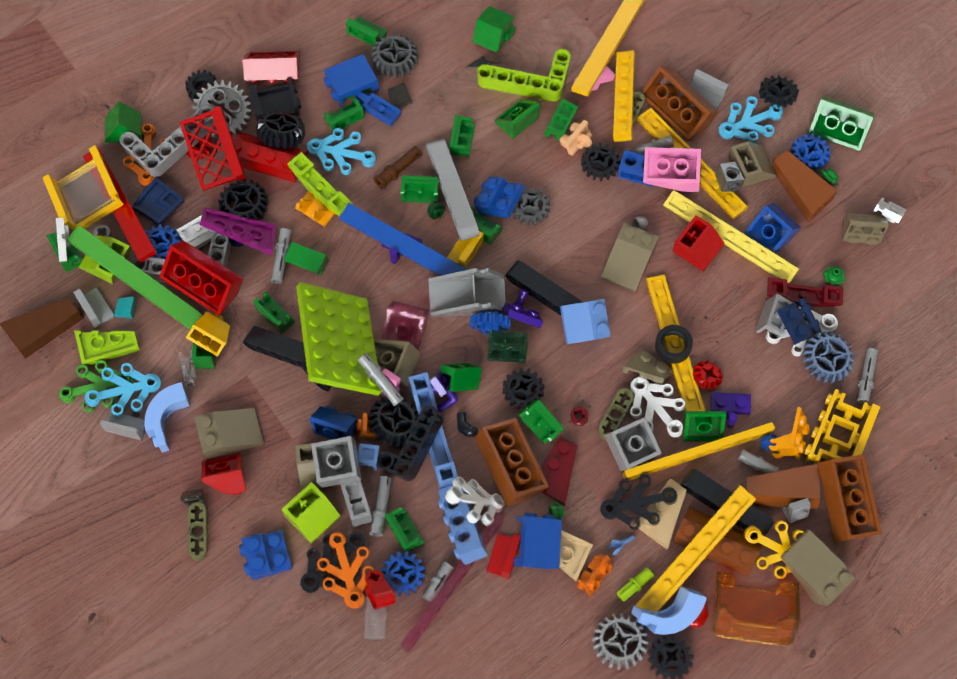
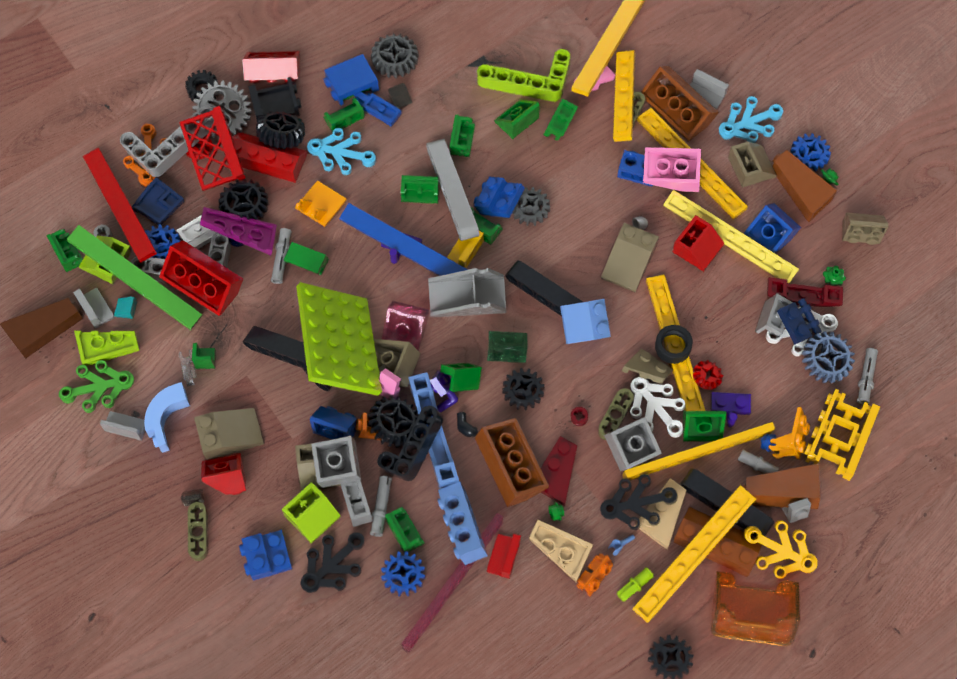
(62, 235): white plate -> none
(84, 194): piece -> none
(122, 120): green slope -> none
(126, 389): medium azure plant -> none
(210, 333): yellow torso -> none
(273, 313): green hinge -> none
(317, 185): lime slope -> none
(346, 573): orange plant -> none
(365, 30): green panel -> none
(369, 455): medium blue panel -> none
(375, 623): clear plate -> none
(378, 590): red piece -> none
(381, 380): light grey pin -> none
(391, 172): reddish brown pin -> none
(435, 210): dark green plate -> none
(438, 582): light grey pin -> none
(490, 321): blue gear -> none
(493, 28): green plate -> none
(494, 502): white plant -> none
(517, 312): dark purple plate -> none
(539, 542): blue panel -> none
(541, 421): green hinge -> none
(579, 137): light nougat hips -> none
(601, 160): black gear -> none
(627, 638): light grey gear -> none
(666, 142): light grey pin -> none
(676, 617): light blue arch -> none
(701, 619): red arm -> none
(729, 176): dark grey brick -> none
(778, 91): black gear -> none
(817, 568): dark tan slope -> none
(841, 123): green slope -> none
(849, 498): dark orange slope -> none
(891, 211): white plate -> none

